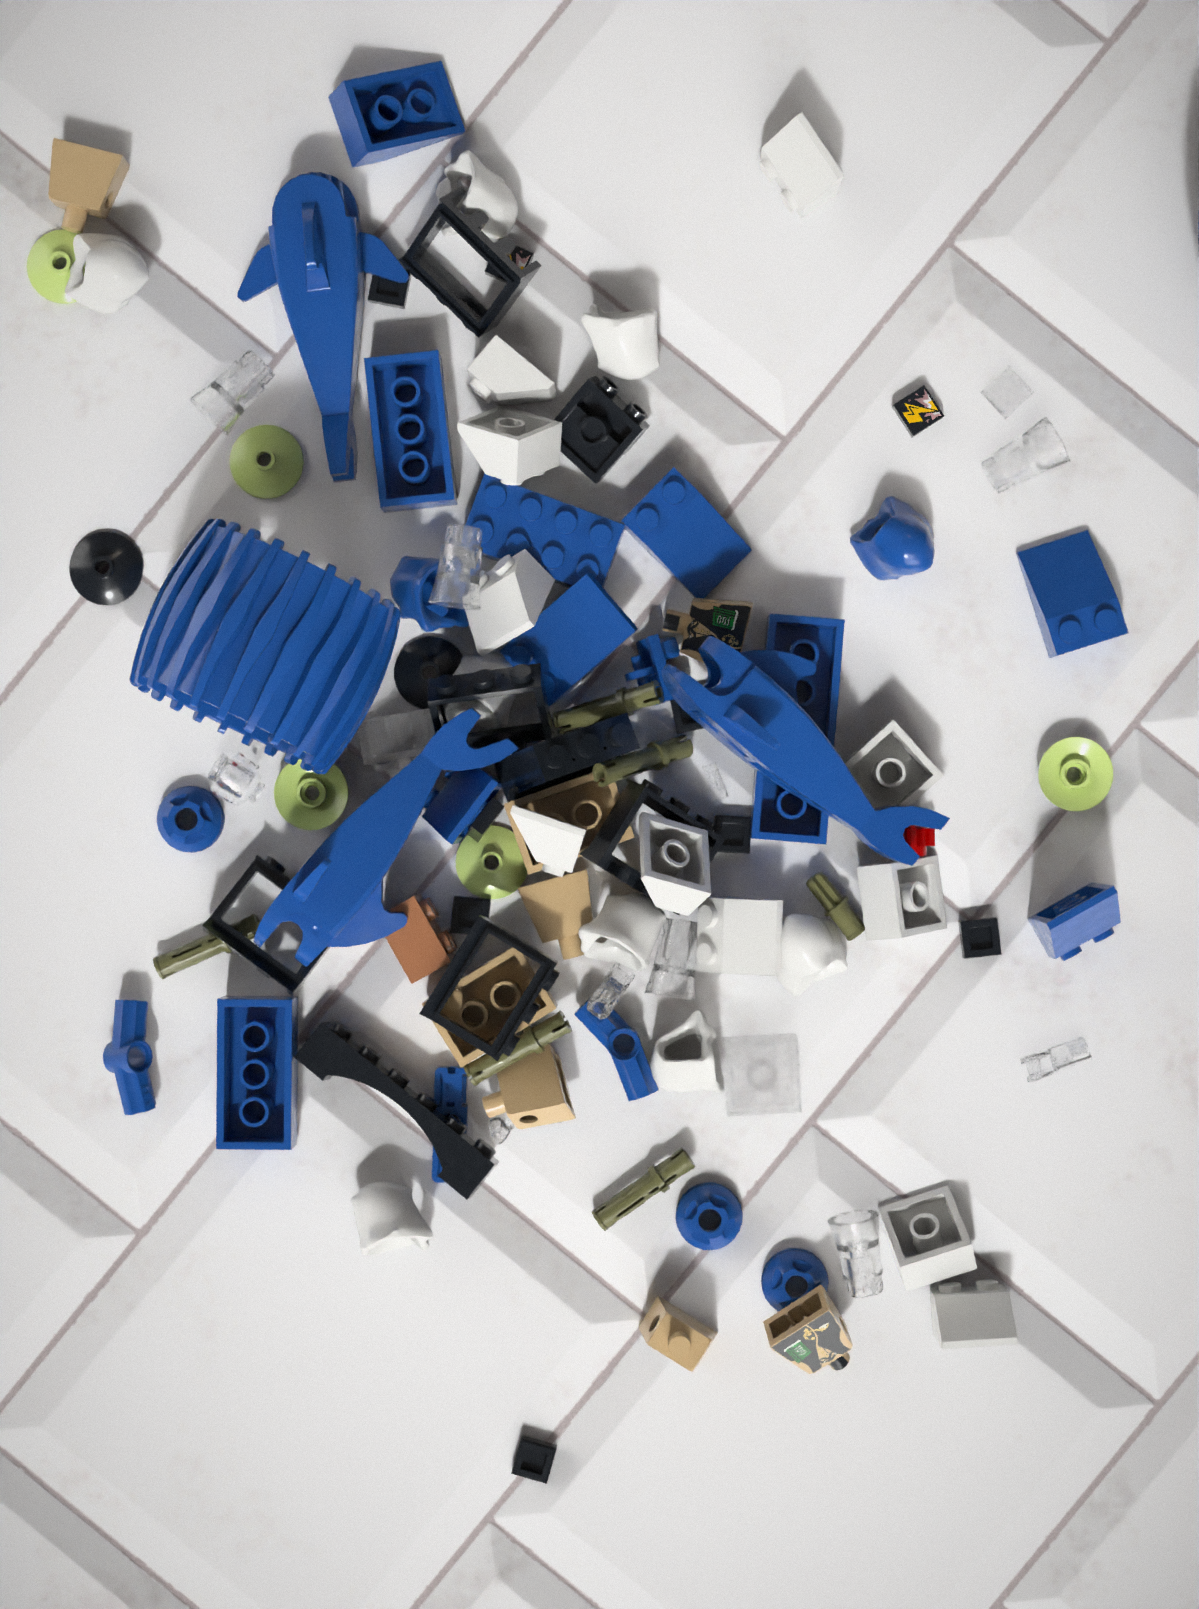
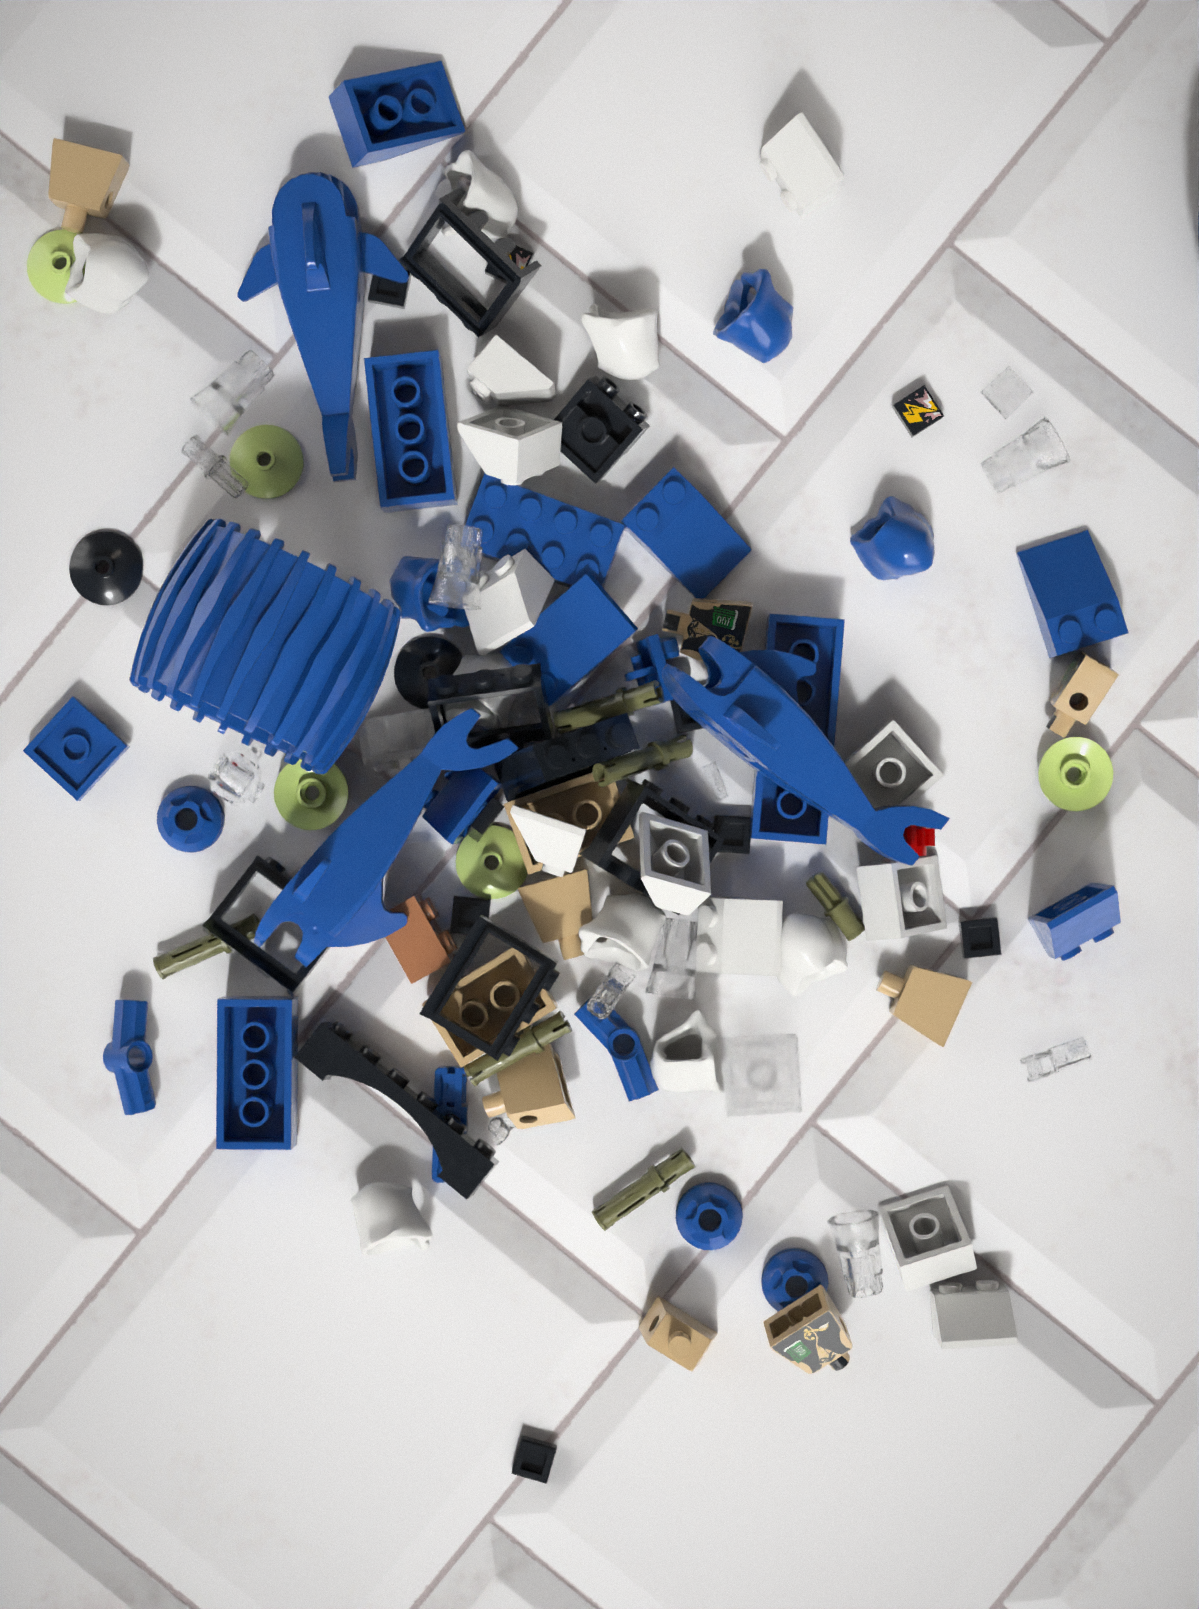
(76, 748): none -> blue plate
(215, 467): none -> clear axle
(756, 322): none -> blue piece
(926, 1000): none -> tan torso
(1083, 676): none -> tan torso

